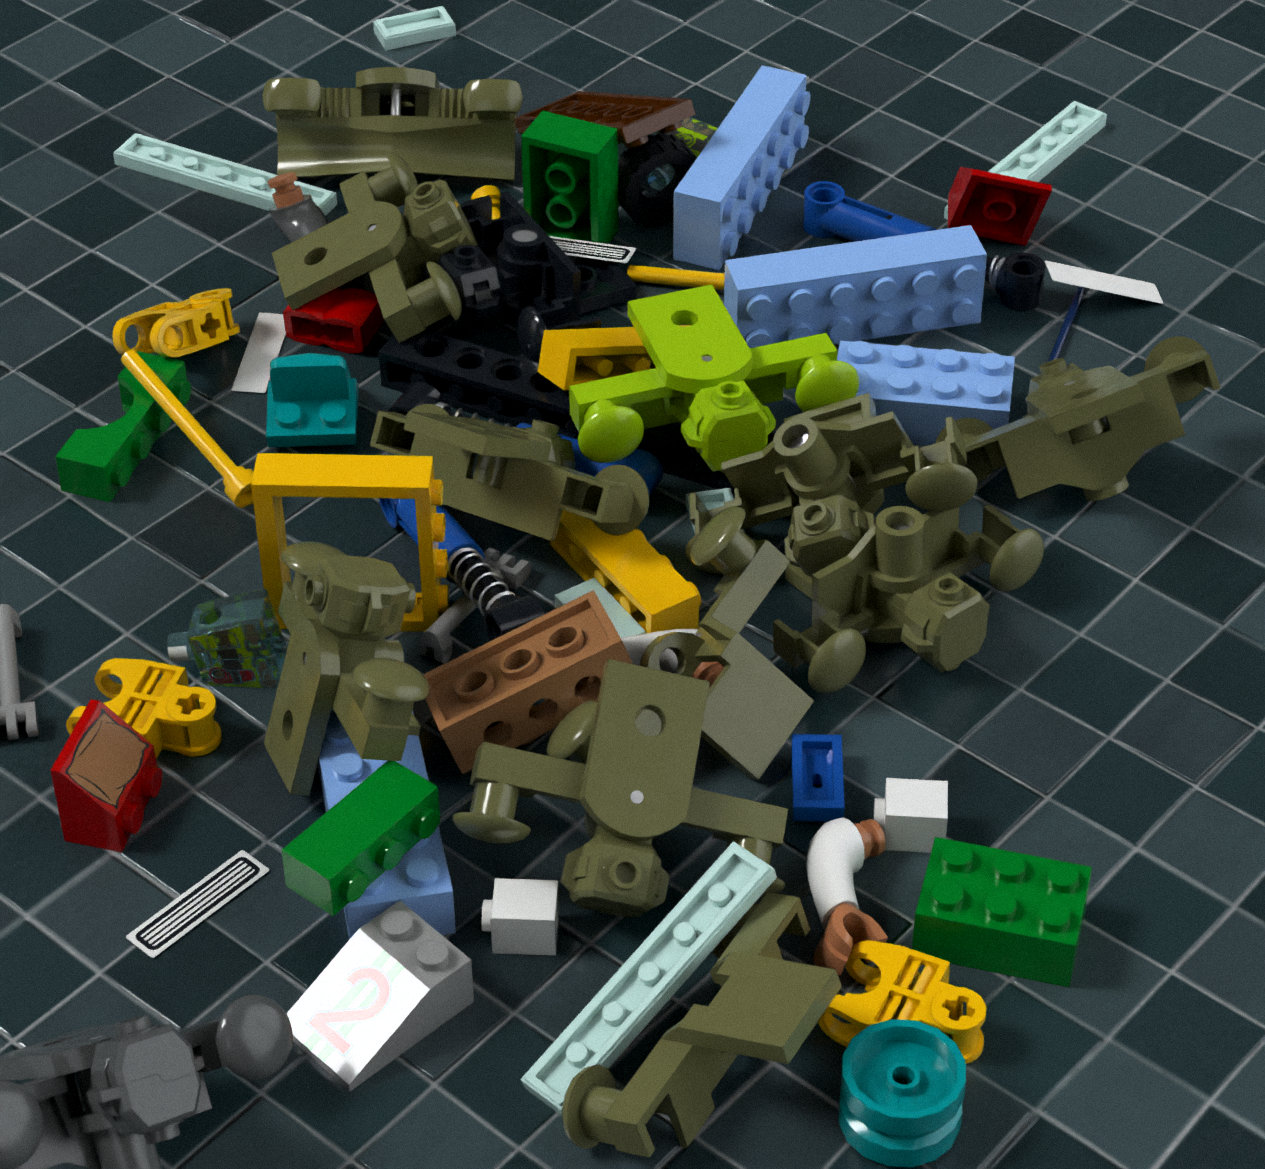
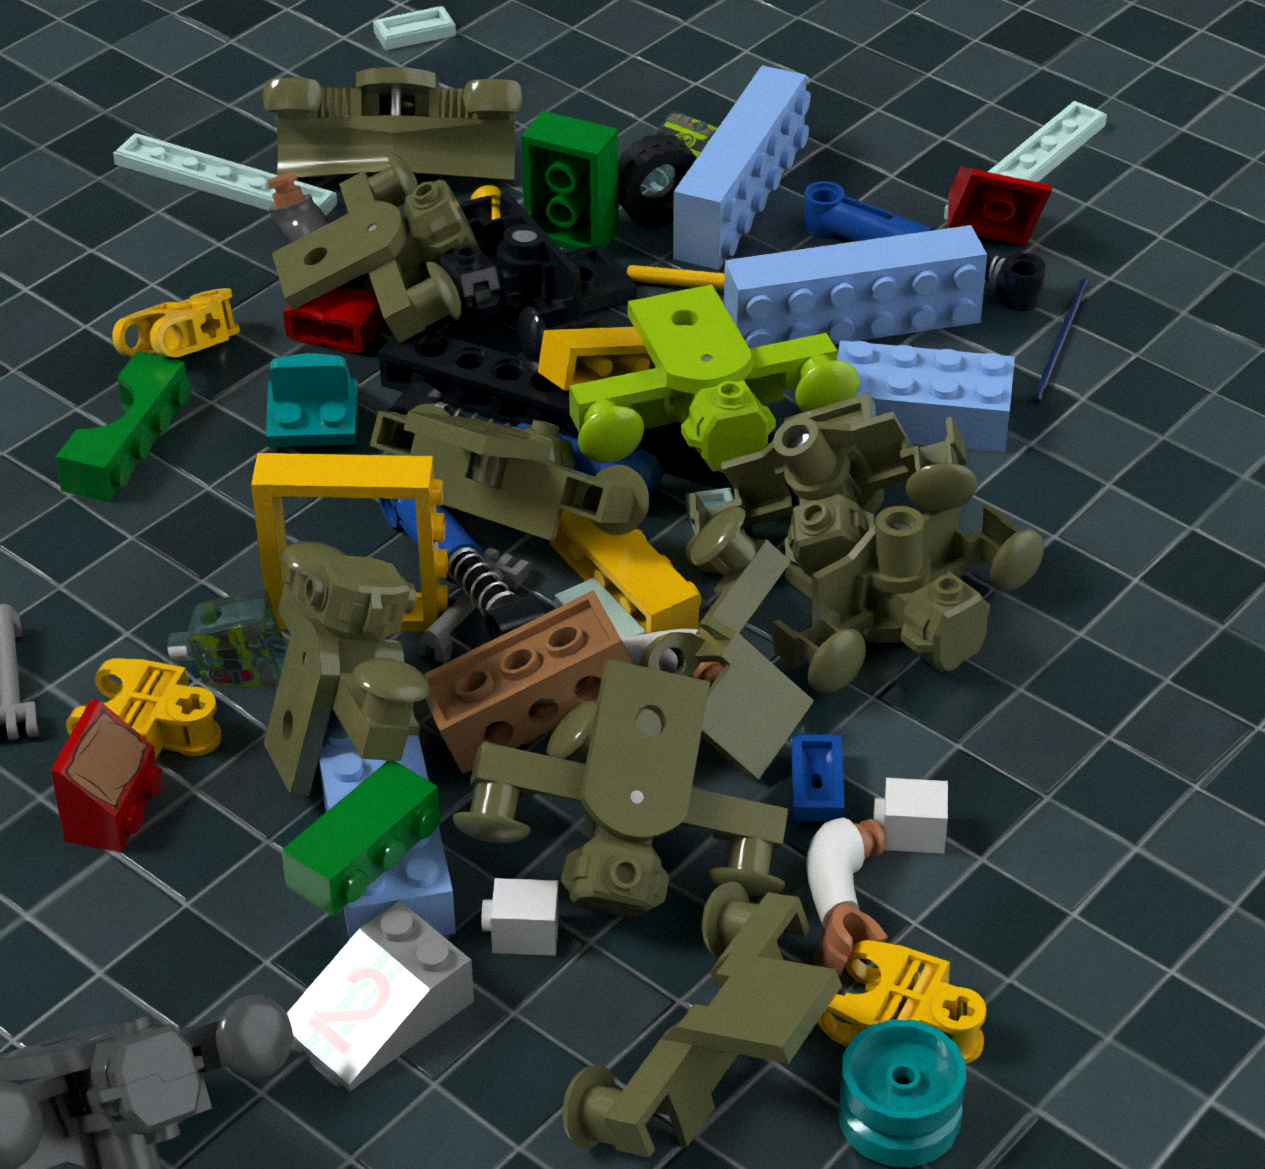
(197, 903): sticker -> none
(236, 478): yellow piece -> none
(261, 349): white sticker -> none
(594, 250): sticker -> none
(631, 114): reddish brown plate -> none
(652, 973): light aqua tile -> none
(1001, 911): green brick -> none
(1090, 423): olive piece -> none
(1103, 282): white sticker -> none

